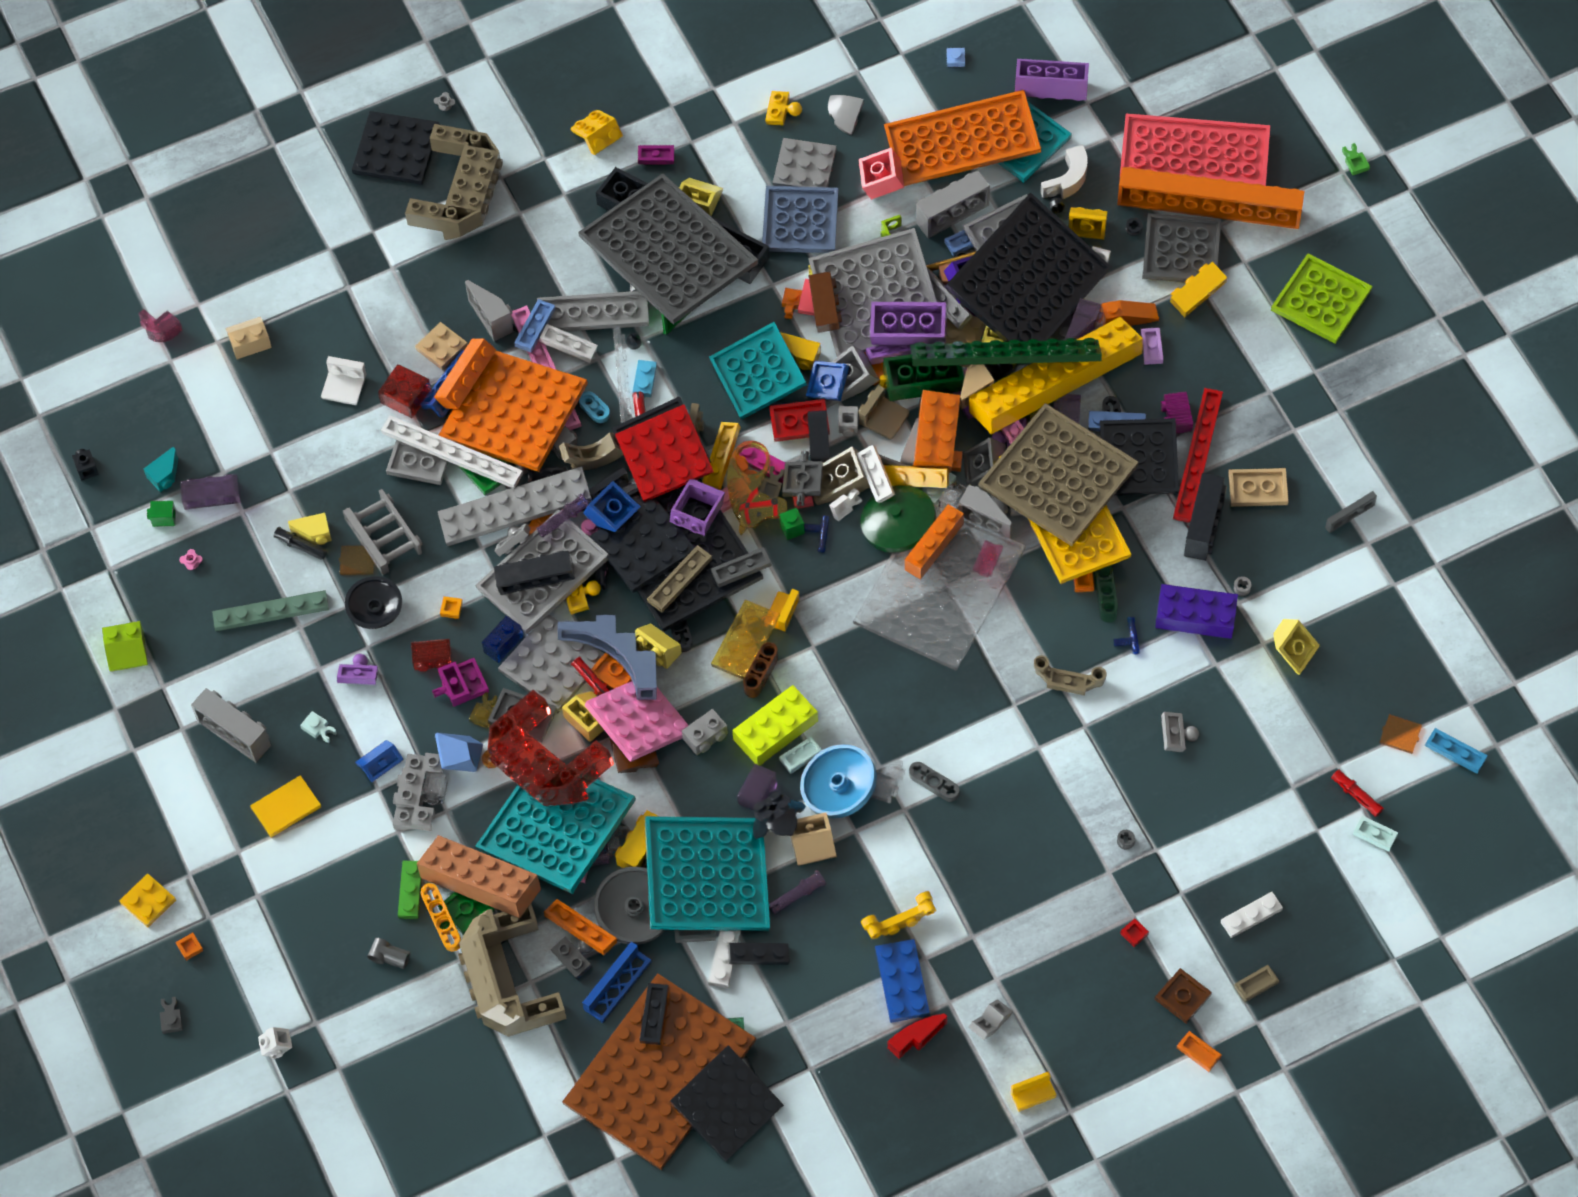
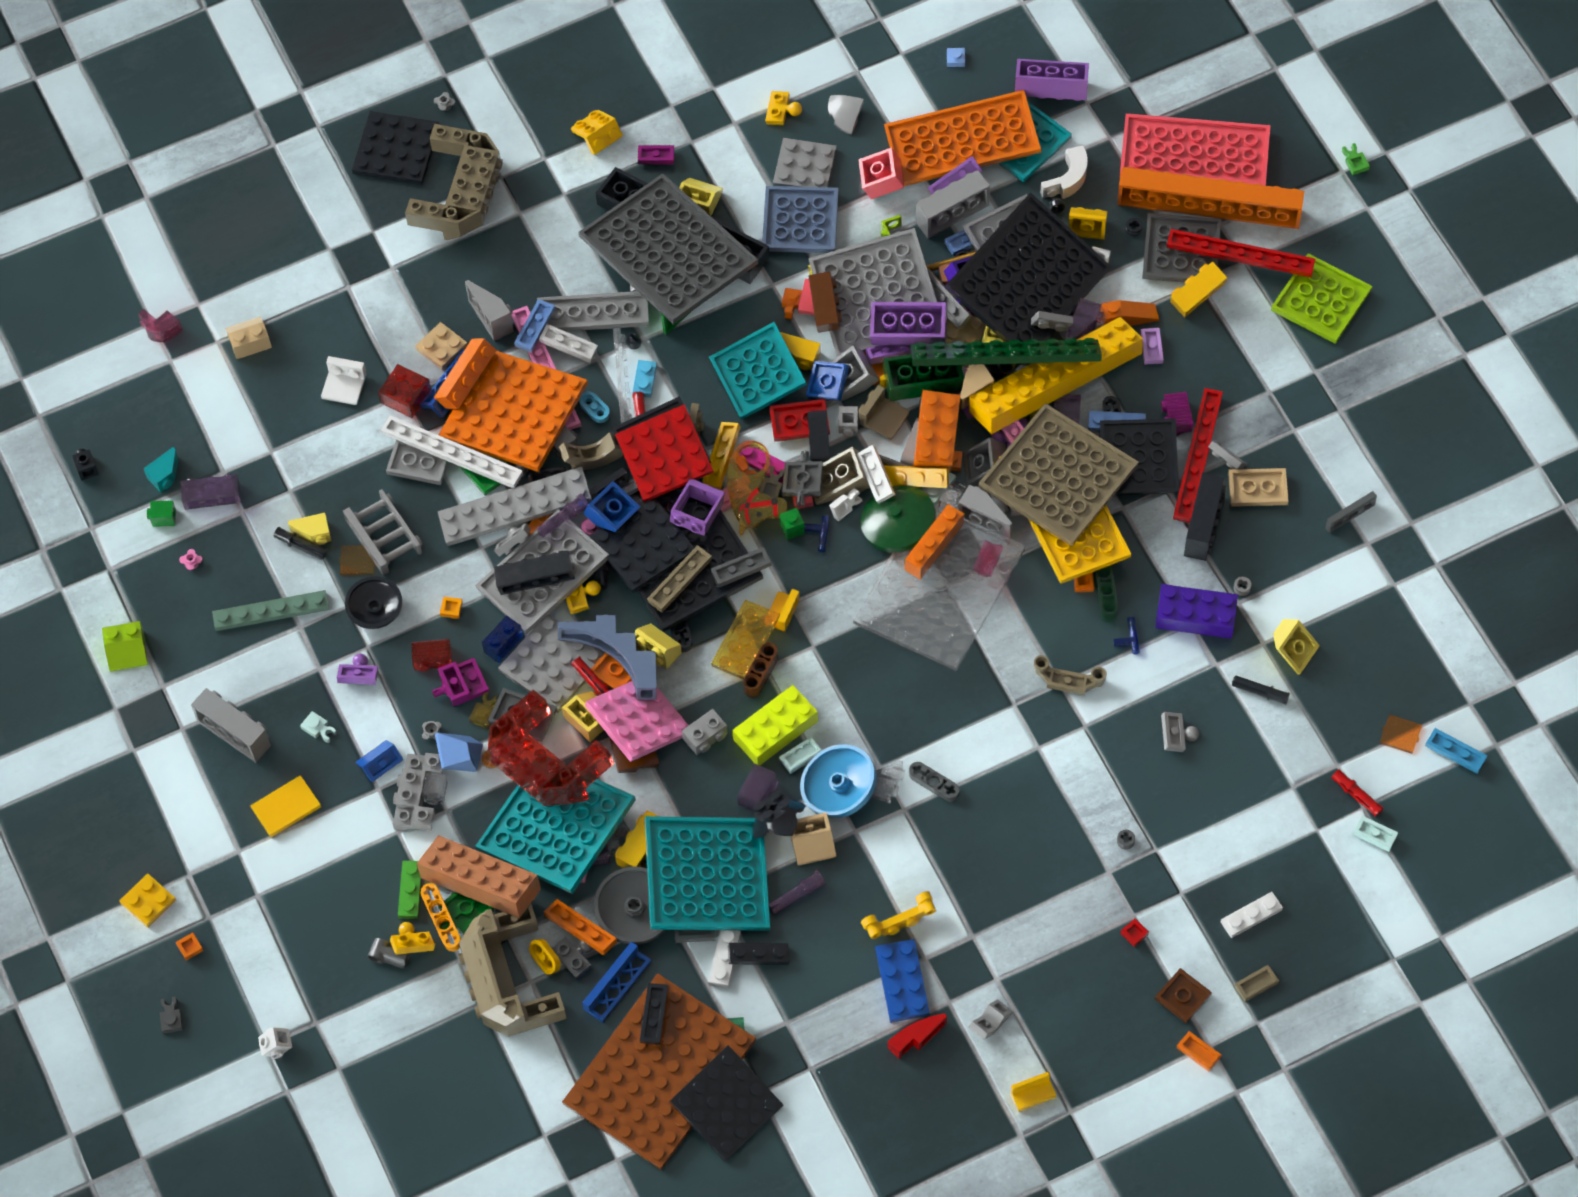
(411, 942): none -> yellow plate
(430, 725): none -> light grey plate
(544, 956): none -> yellow plate
(956, 174): none -> medium lavender plate
(1051, 320): none -> light grey plate
(1221, 451): none -> light grey plate
(1240, 253): none -> red plate
(1260, 689): none -> black axle

